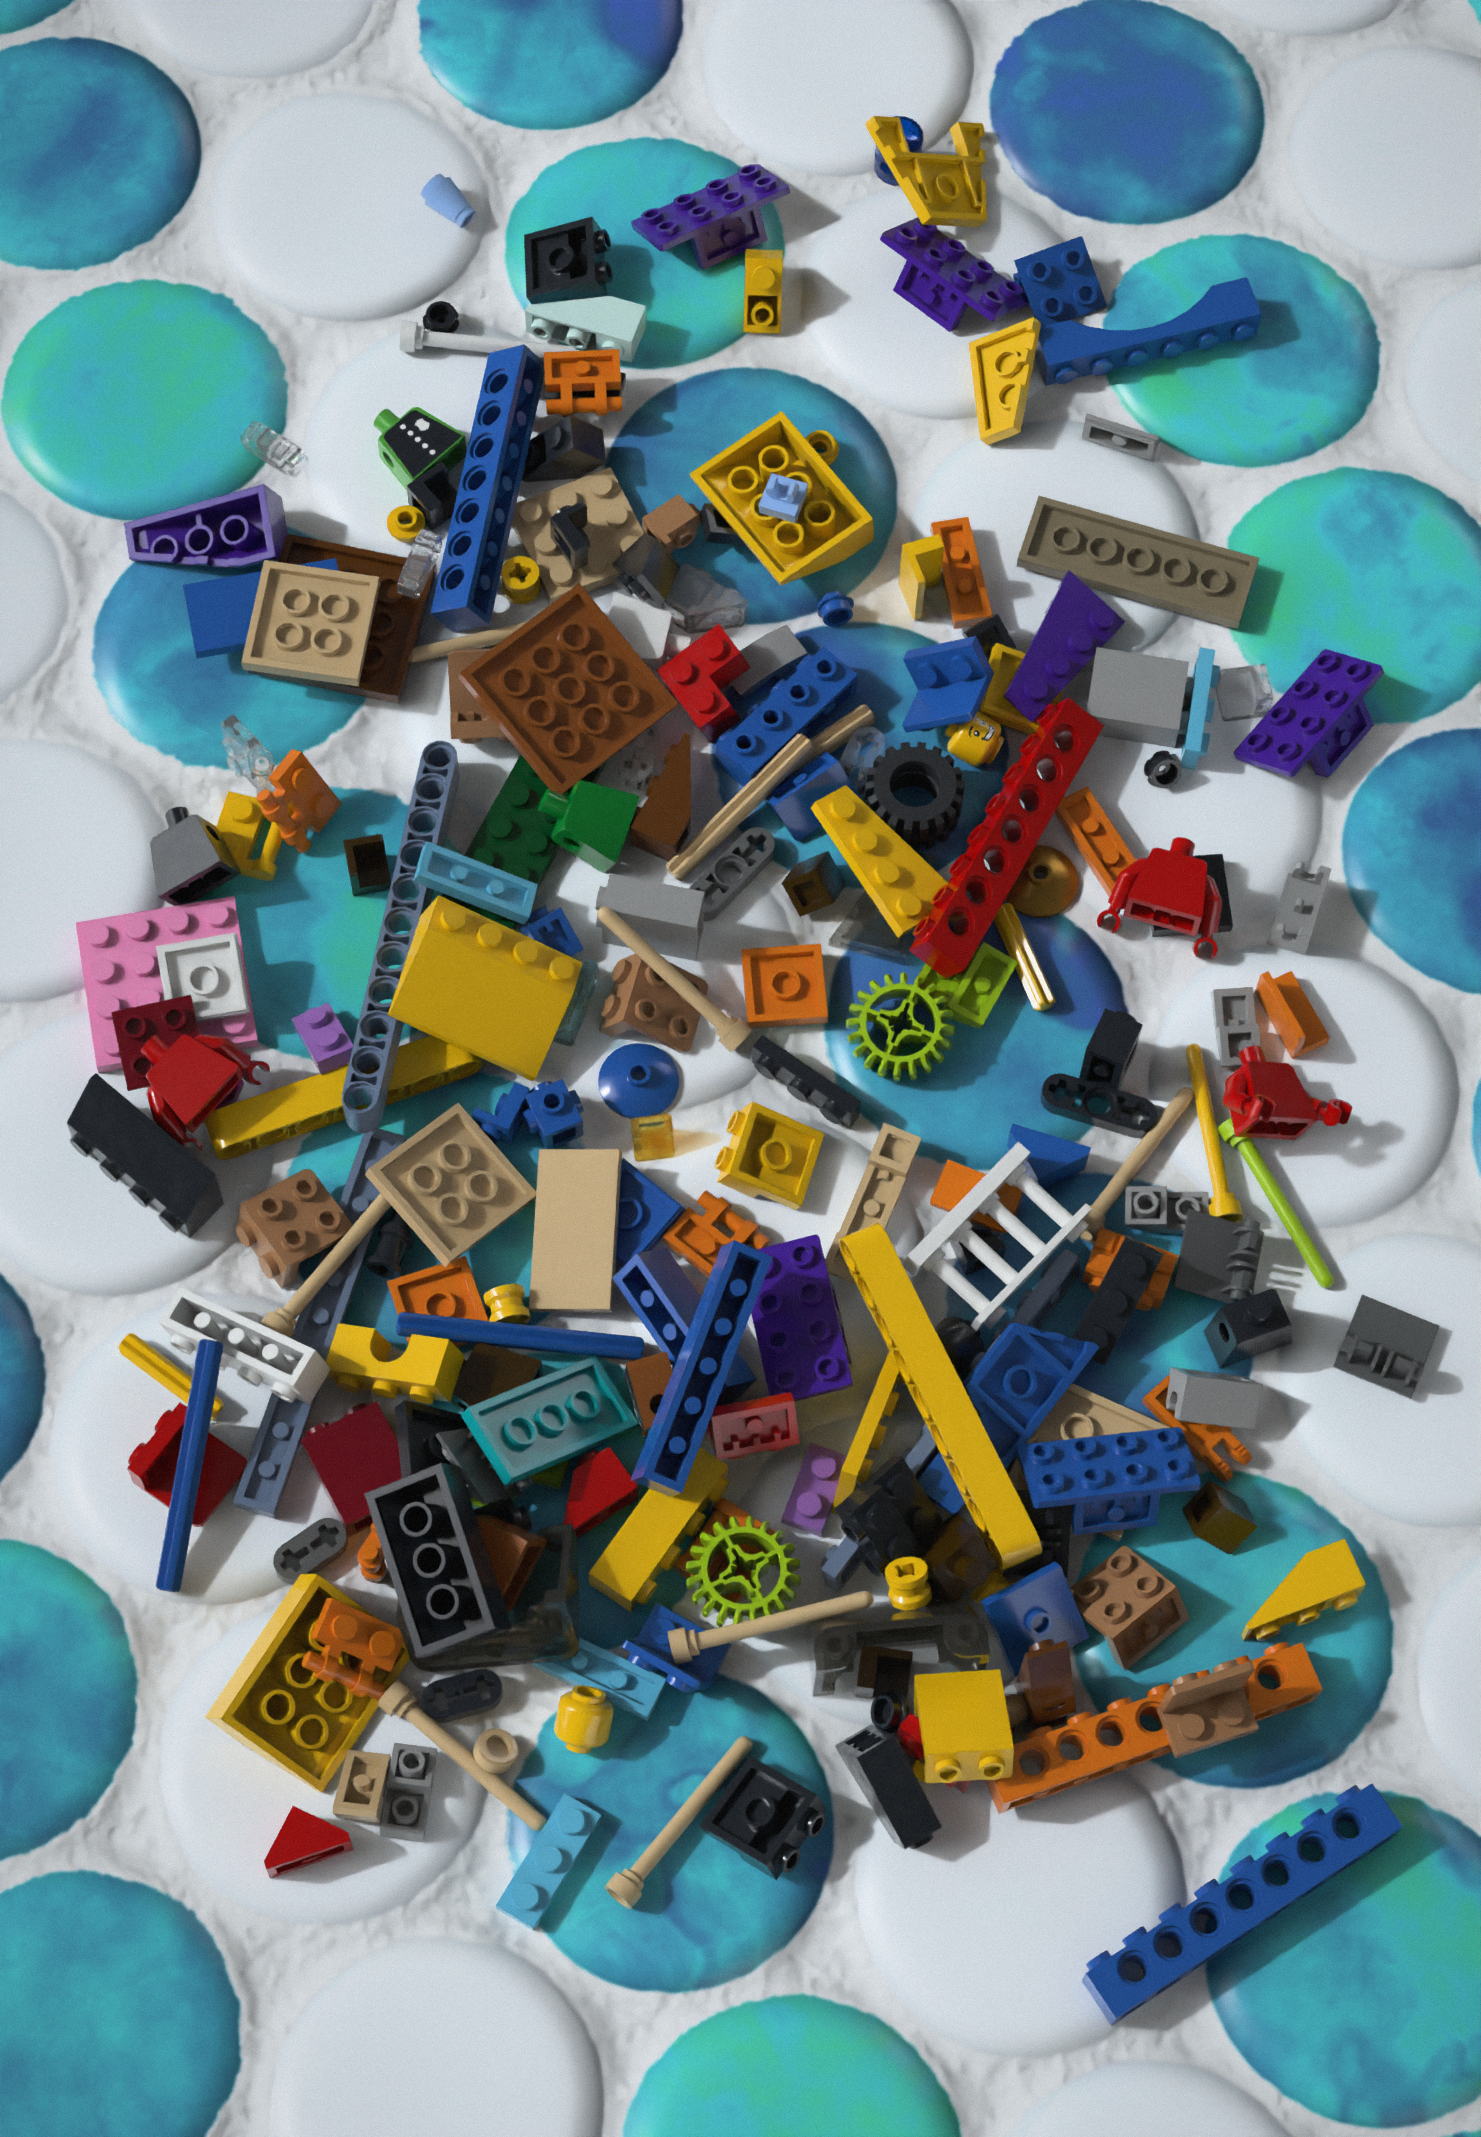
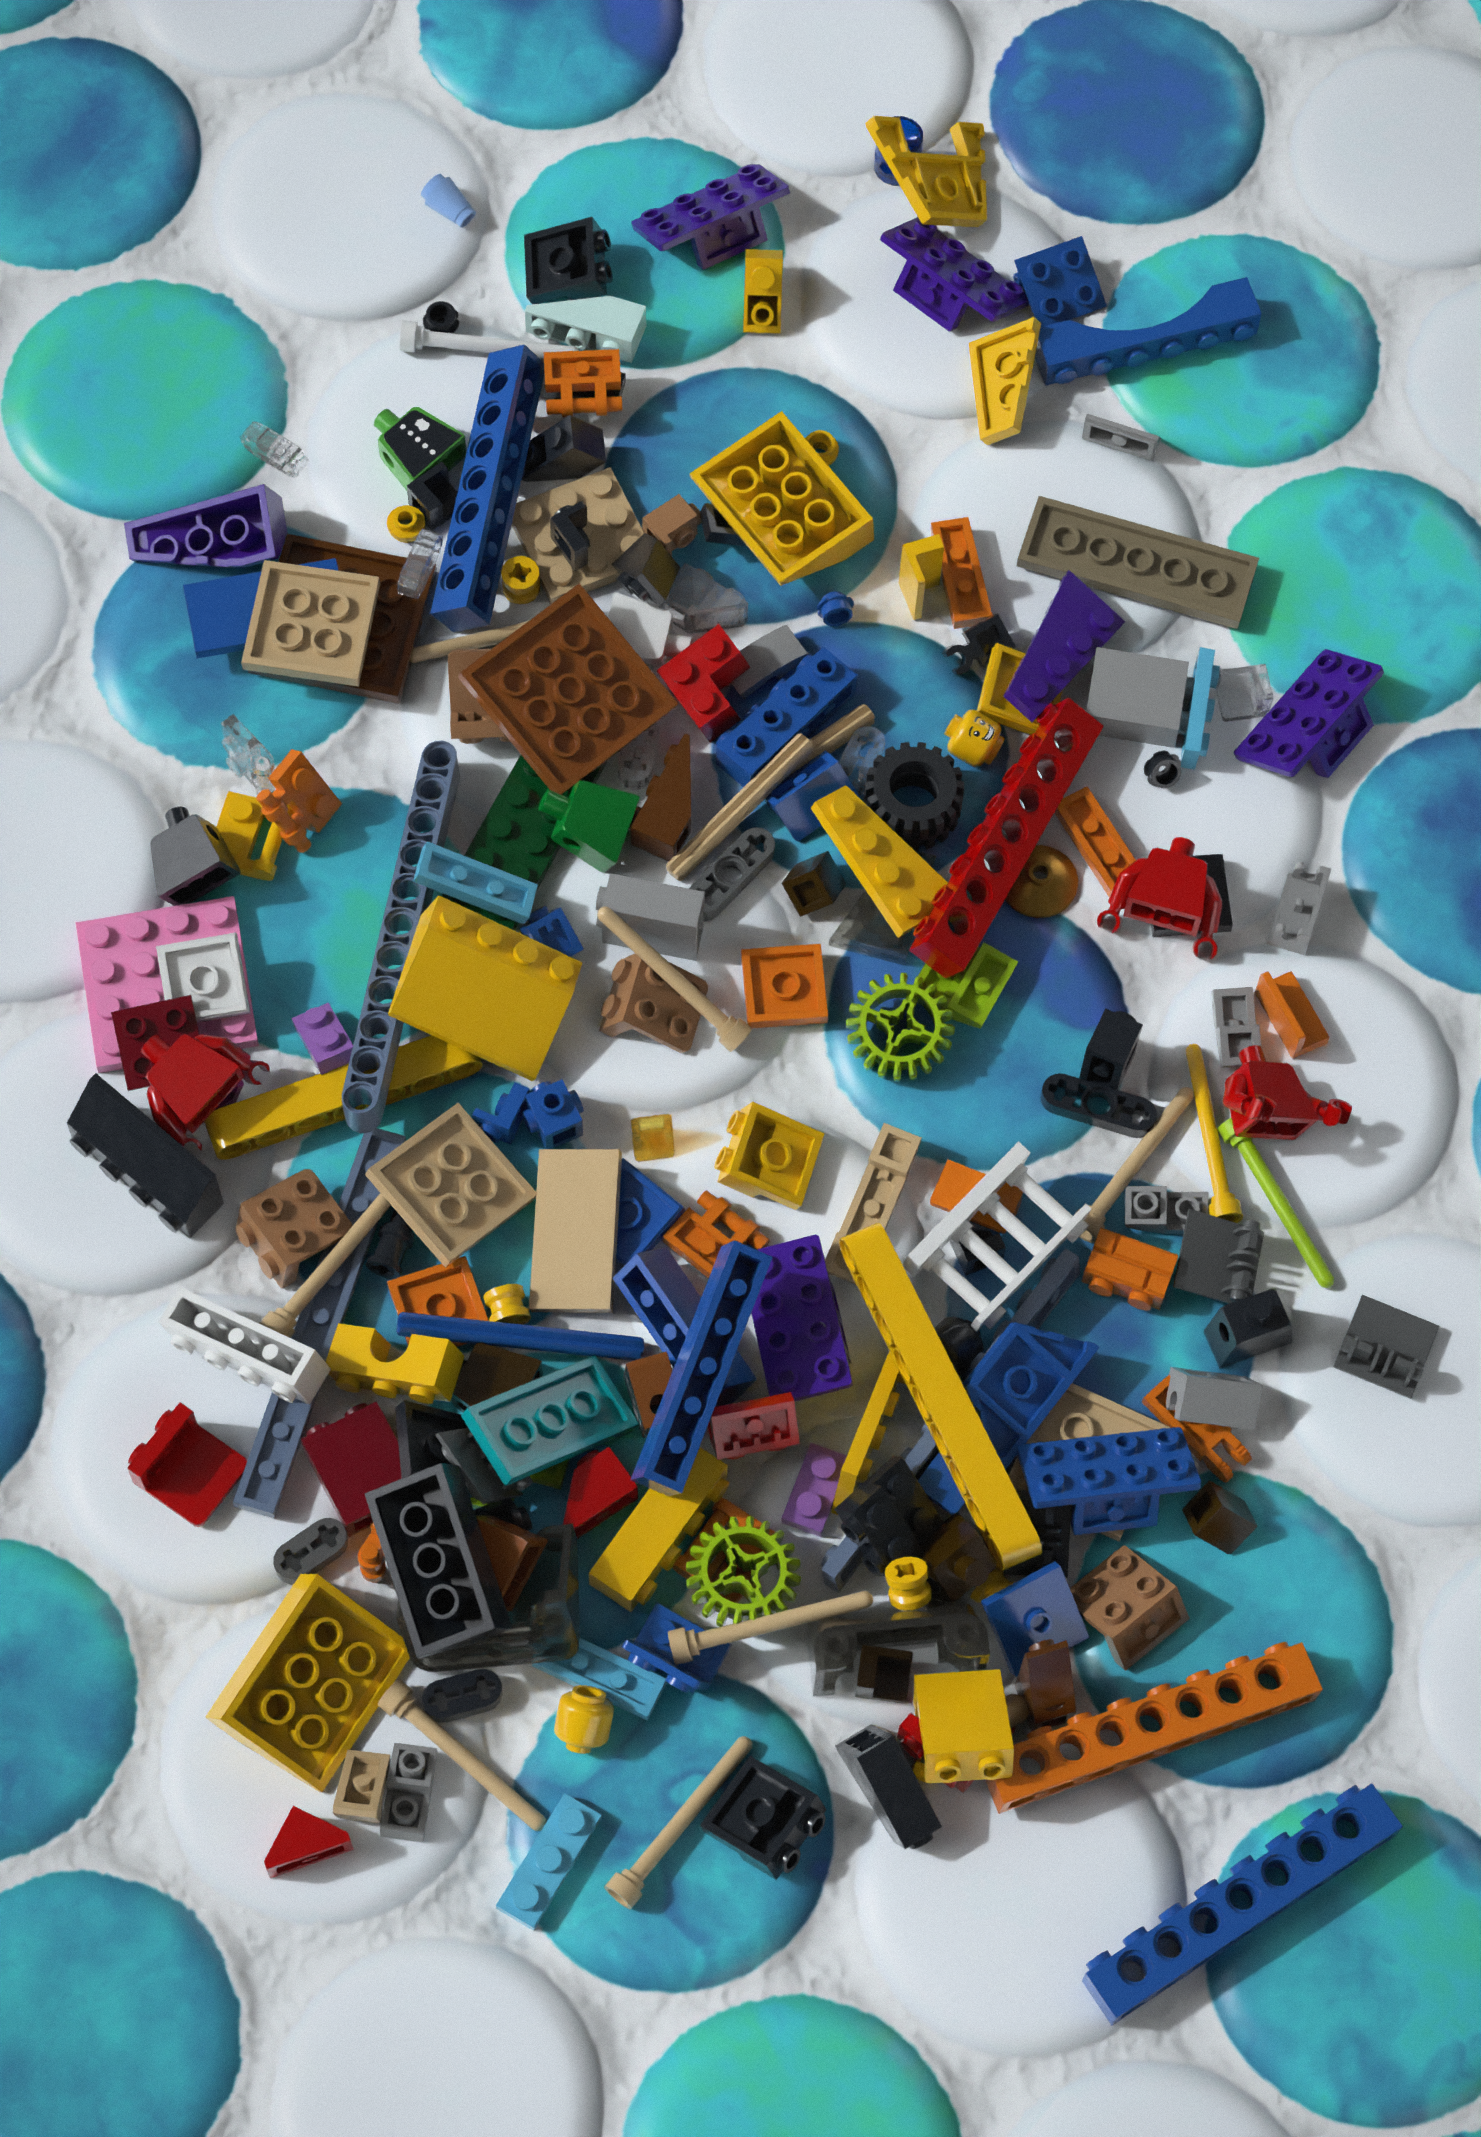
(161, 1369): yellow axle -> none
(189, 1465): blue axle -> none
(358, 1636): orange plate -> none
(367, 864): dark brown panel -> none
(495, 1751): tan tile -> none
(578, 1005): clear light blue slope -> none
(638, 1097): blue dish -> none
(783, 498): light blue tile -> none
(805, 1082): black plate -> none
(889, 1711): black plate -> none
(949, 683): blue bracket -> none
(1021, 951): yellow axle -> none
(1050, 1156): blue slope -> none
(1117, 1296): black plate -> none
(1207, 1709): medium nougat bracket -> none
(1316, 1583): yellow slope -> none

